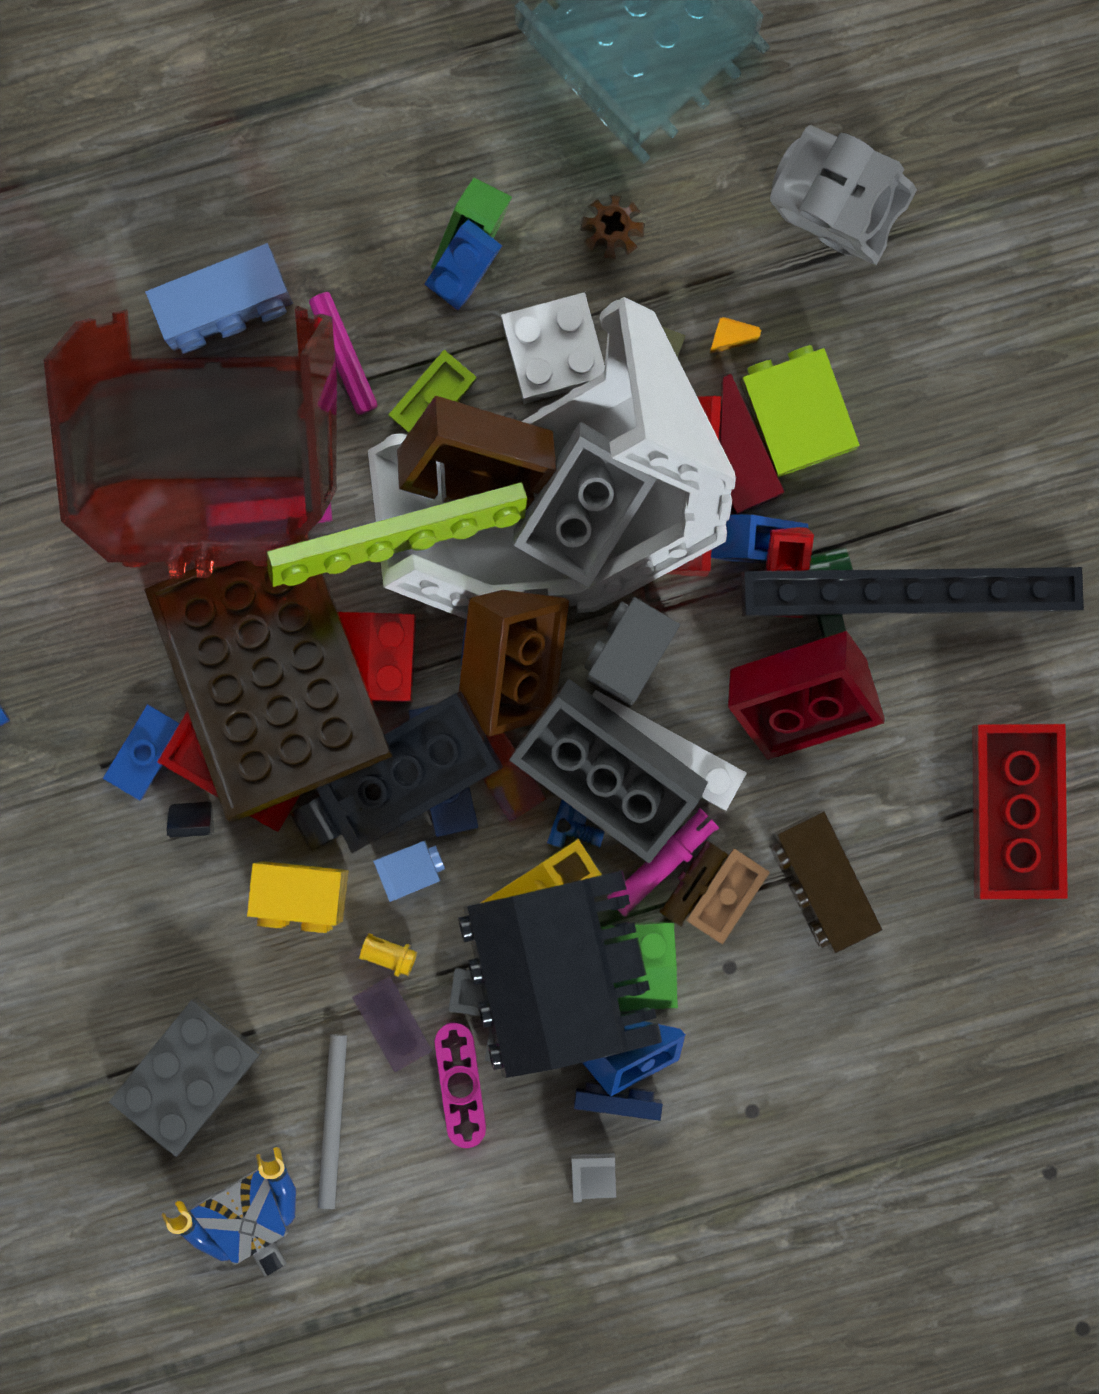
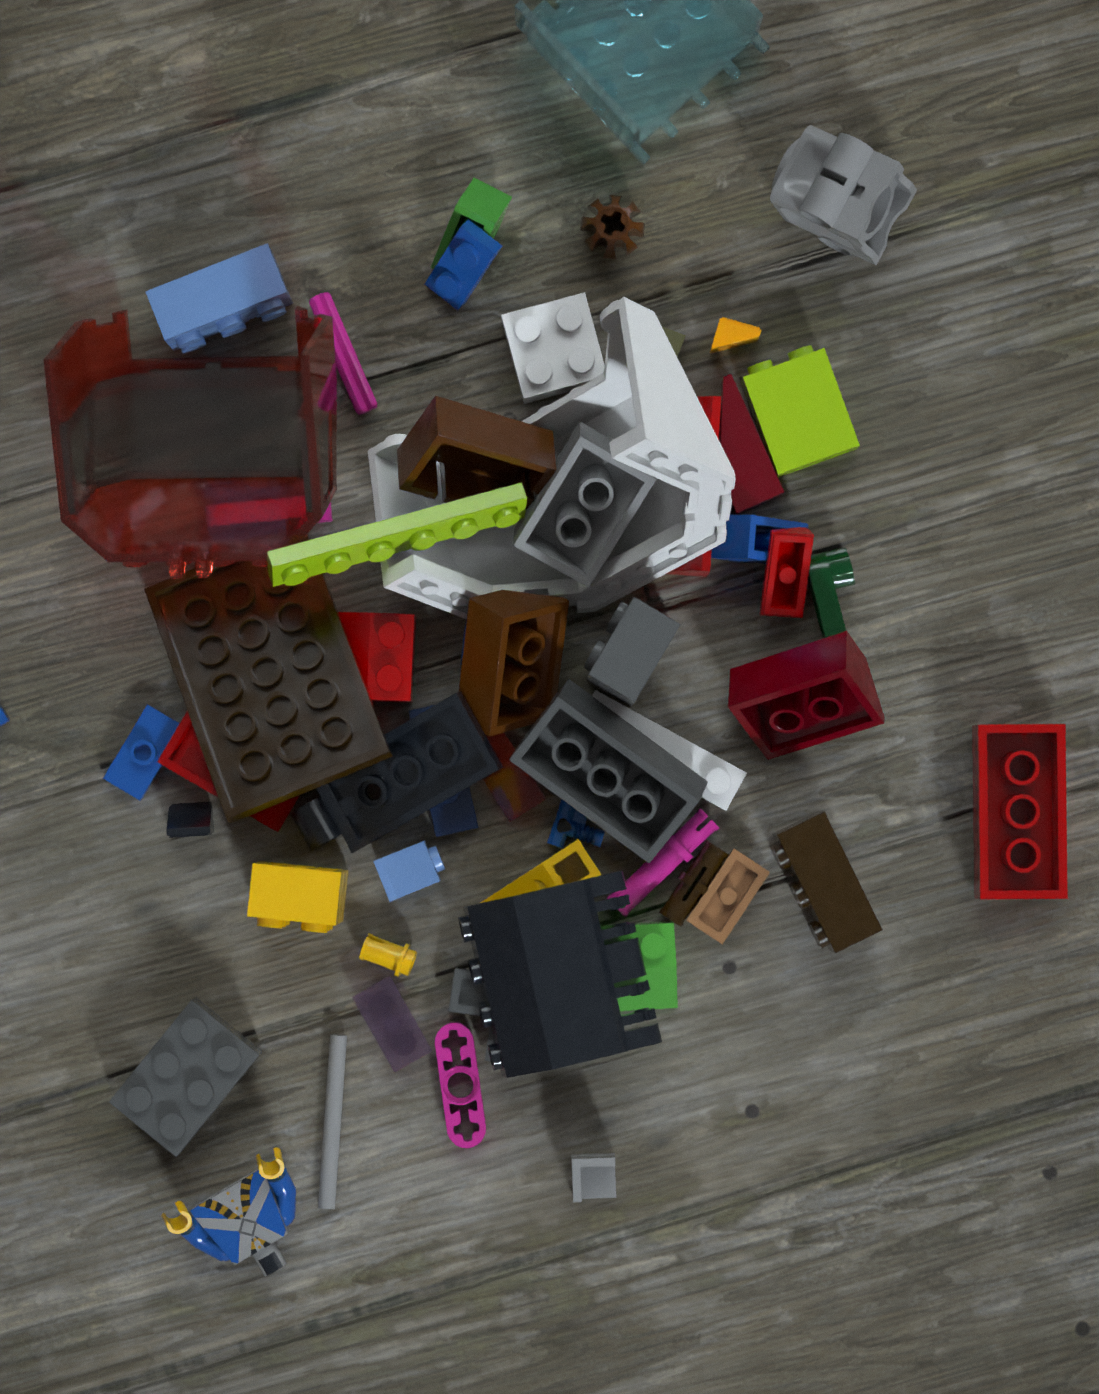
(443, 378): lime plate -> none
(630, 1067): blue slope -> none
(638, 1102): dark blue plate -> none
(911, 591): black plate -> none

